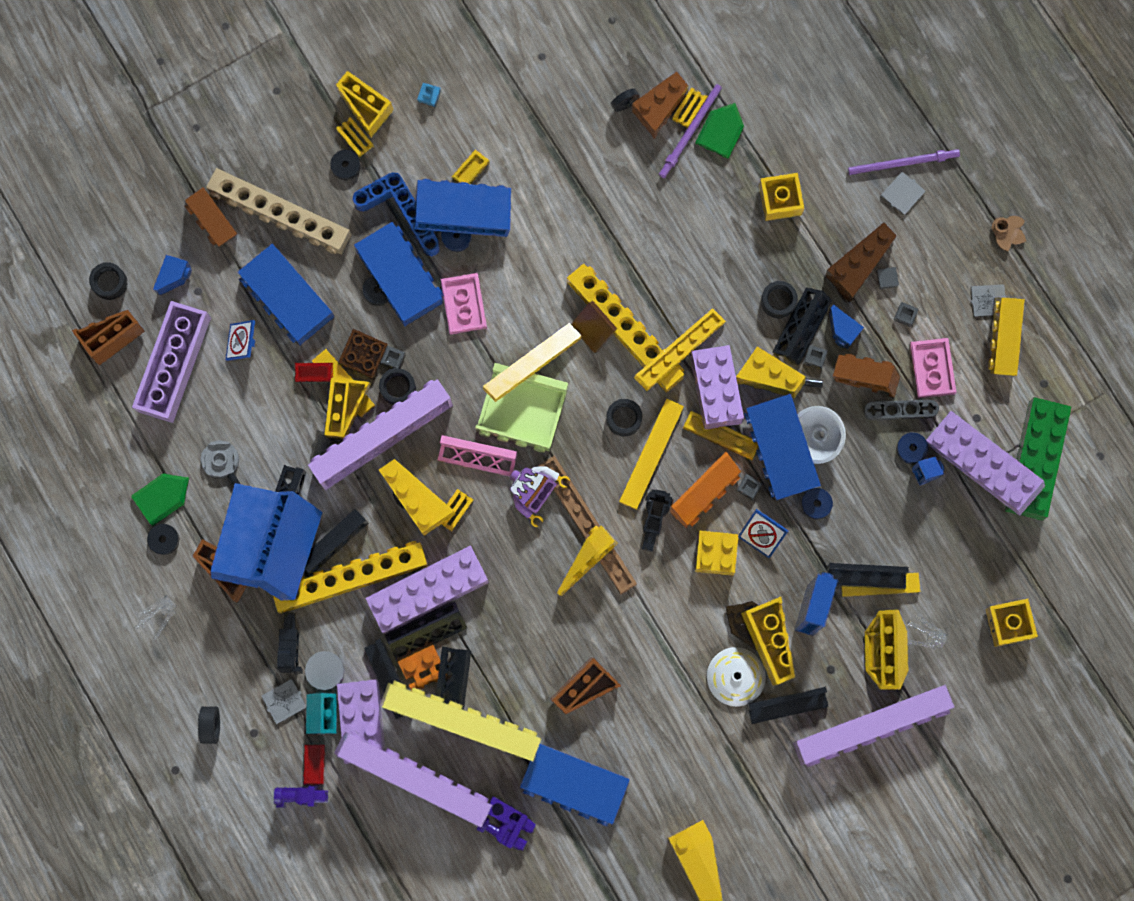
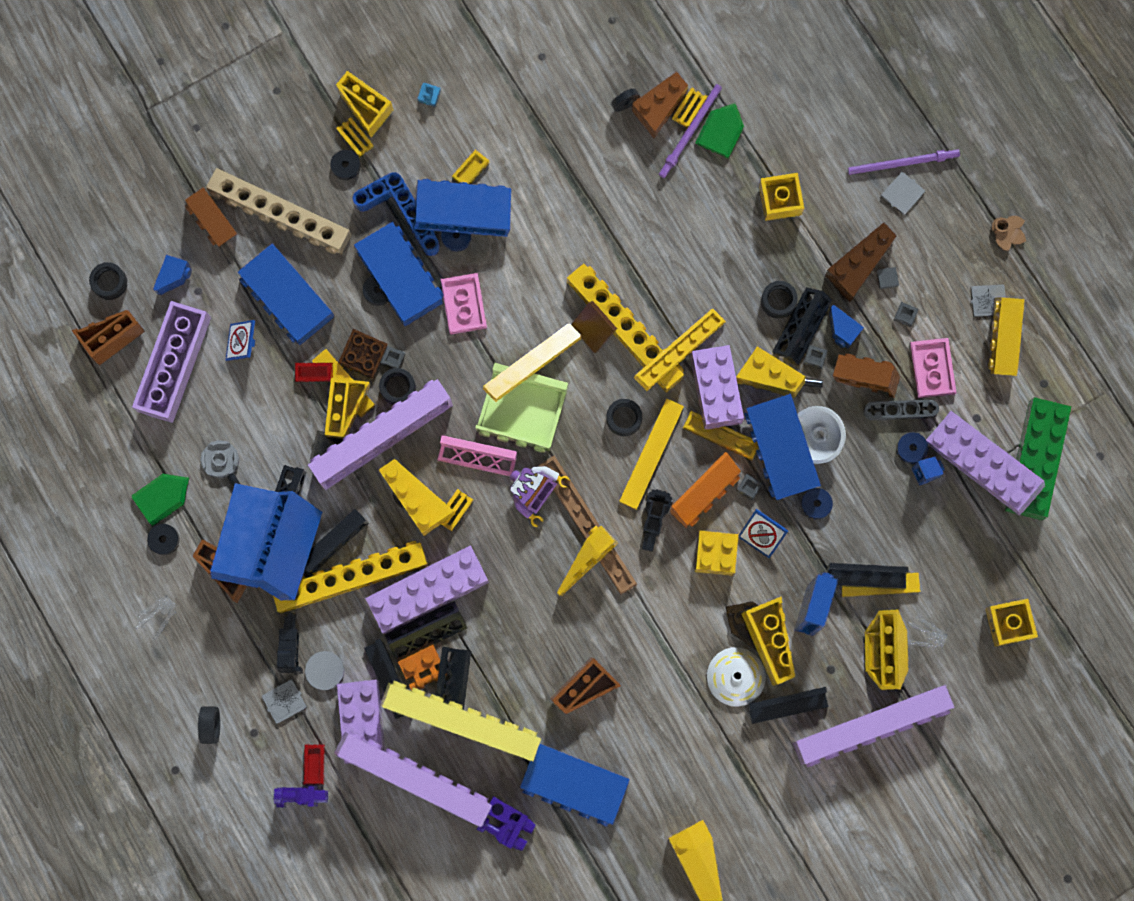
(321, 713): teal brick -> none

